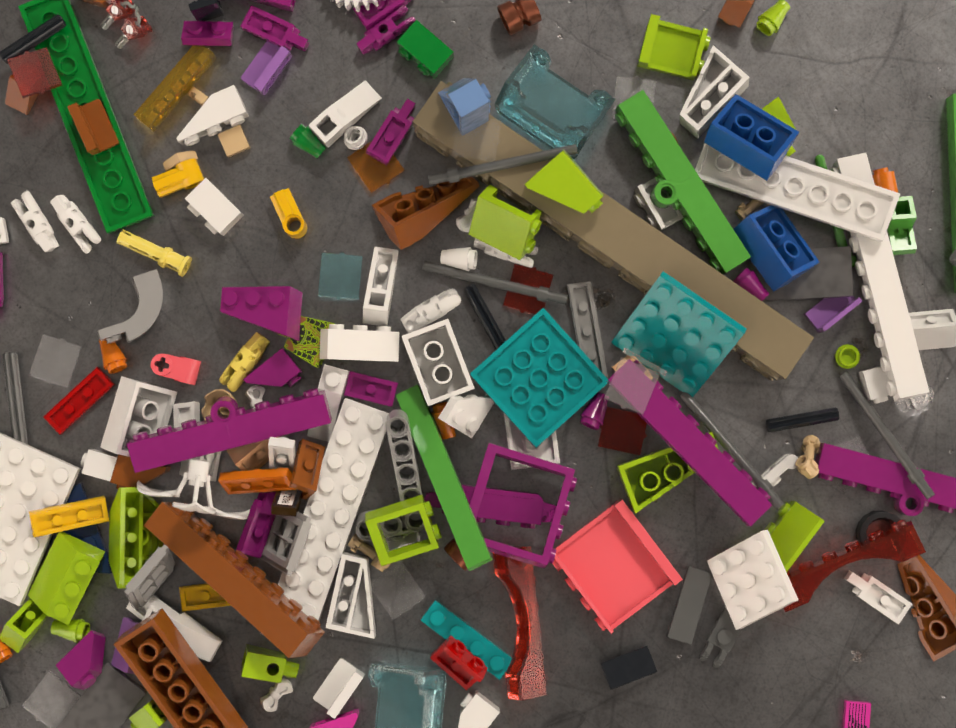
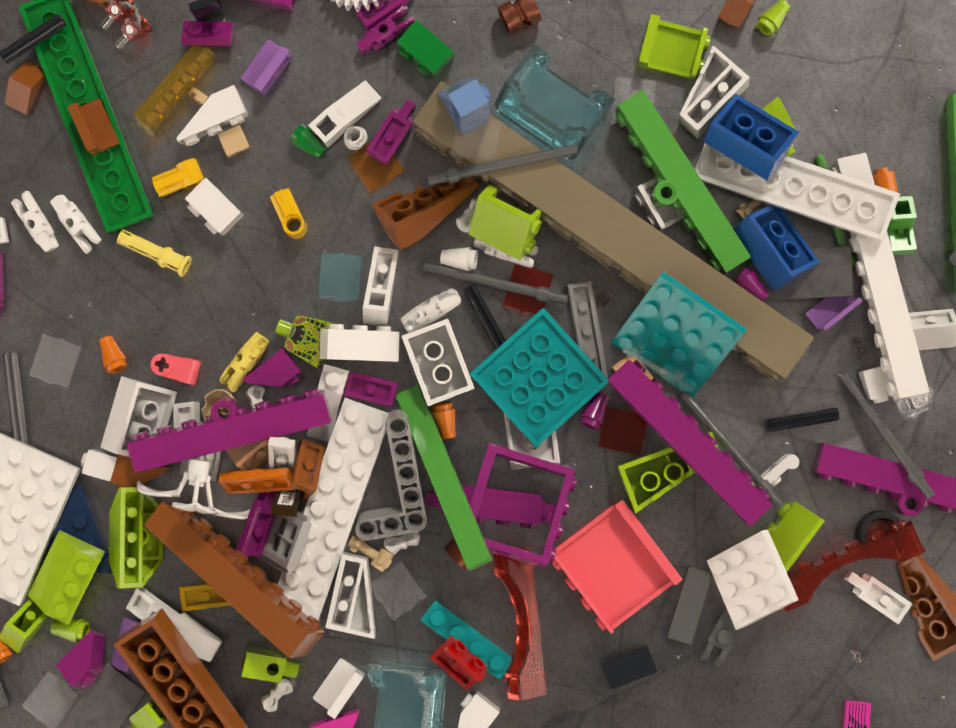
(34, 72): clear red piece -> none
(68, 516): yellow tile -> none
(79, 400): red tile -> none
(150, 297): light grey arch -> none
(150, 577): light grey piece -> none
(179, 157): tan tile -> none
(266, 307): magenta wedge -> none
(273, 29): magenta hinge -> none
(375, 517): lime window -> none
(466, 412): white wing -> none
(566, 184): lime slope -> none
(632, 385): clear piece -> none
(806, 463): tan bar -> none
(847, 356): lime plate -> none

